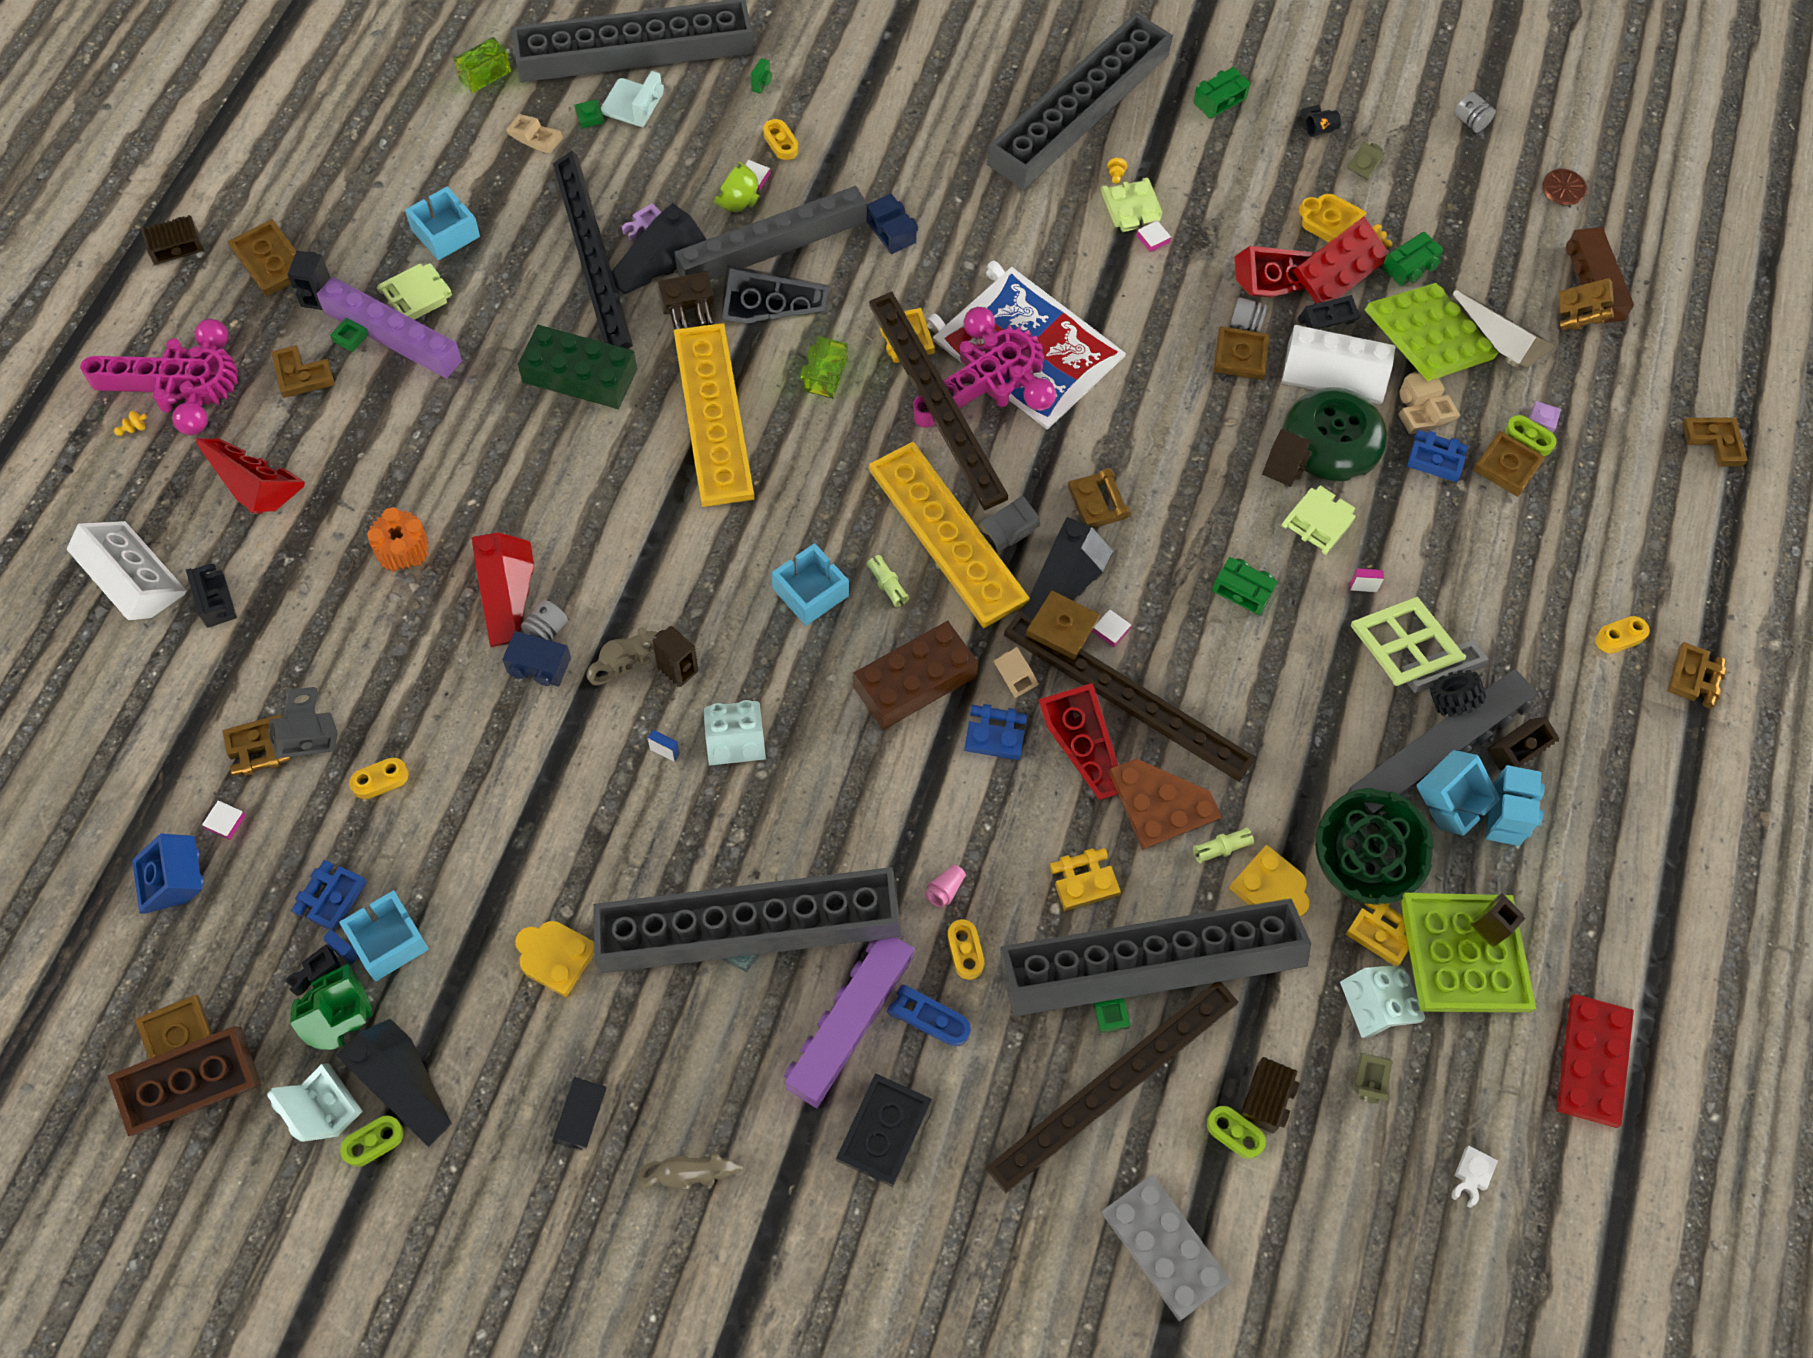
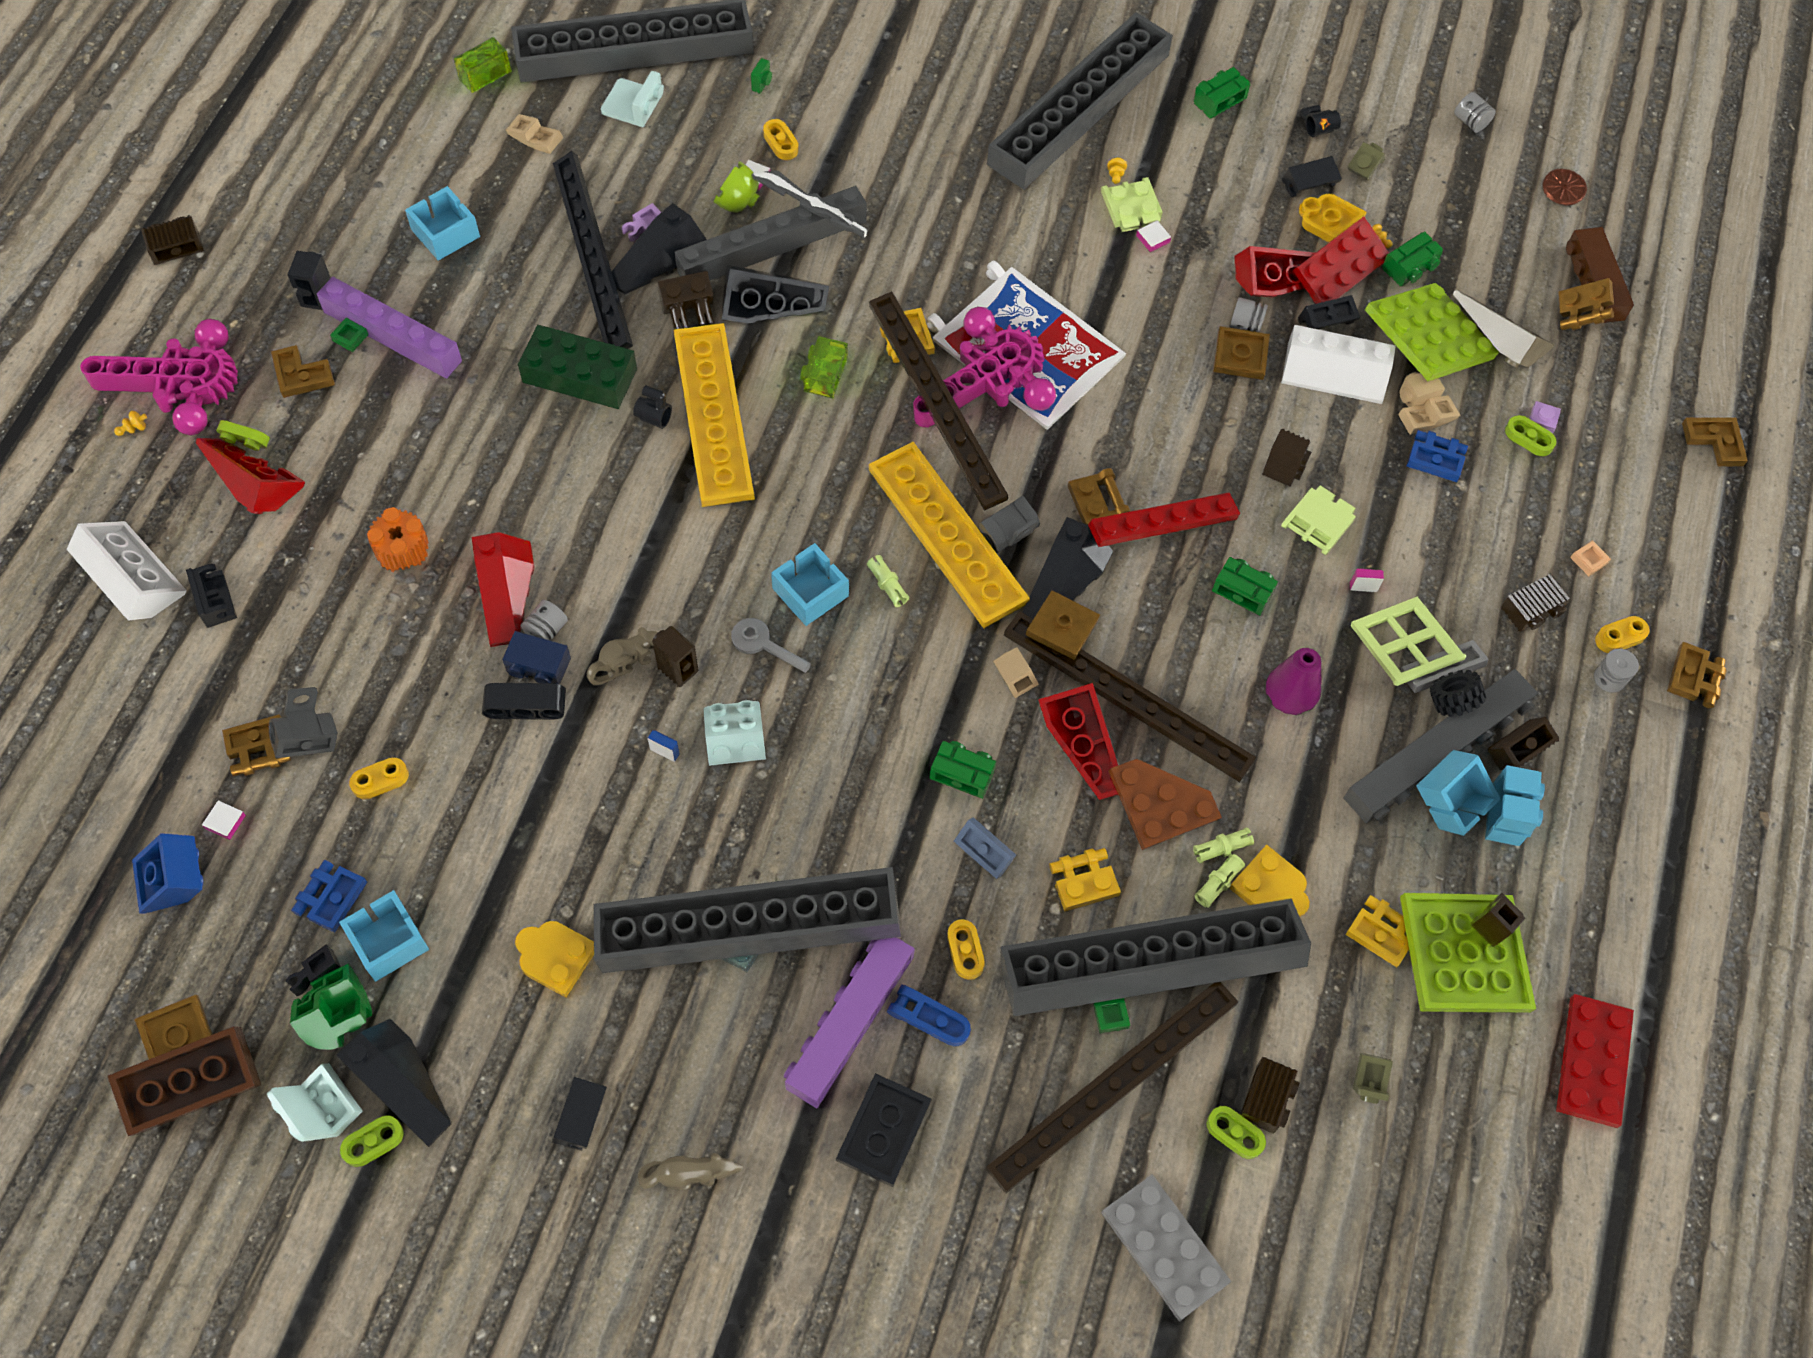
(234, 432): none -> lime plate
(265, 256): pearl gold plate -> none
(340, 947): blue tile -> none
(416, 291): yellowish green plate -> none
(524, 701): none -> black beam
(589, 113): green plate -> none
(654, 408): none -> black piece
(753, 636): none -> light grey piece
(812, 202): none -> dark grey sword
(891, 223): dark blue brick -> none
(915, 675): reddish brown brick -> none
(944, 887): bright pink cone -> none
(963, 768): none -> green brick
(984, 848): none -> sand blue plate
(992, 739): blue plate -> none
(1111, 628): white tile -> none
(1163, 519): none -> red plate
(1219, 880): none -> yellowish green pin
(1296, 682): none -> magenta cone
(1311, 175): none -> black hinge
(1331, 456): dark green brick -> none
(1381, 999): light aqua bracket -> none
(1399, 828): dark green brick -> none
(1476, 1172): white plate -> none
(1508, 463): pearl gold plate -> none
(1535, 603): none -> dark brown brick
(1590, 558): none -> light nougat tile
(1616, 670): none -> light grey piece

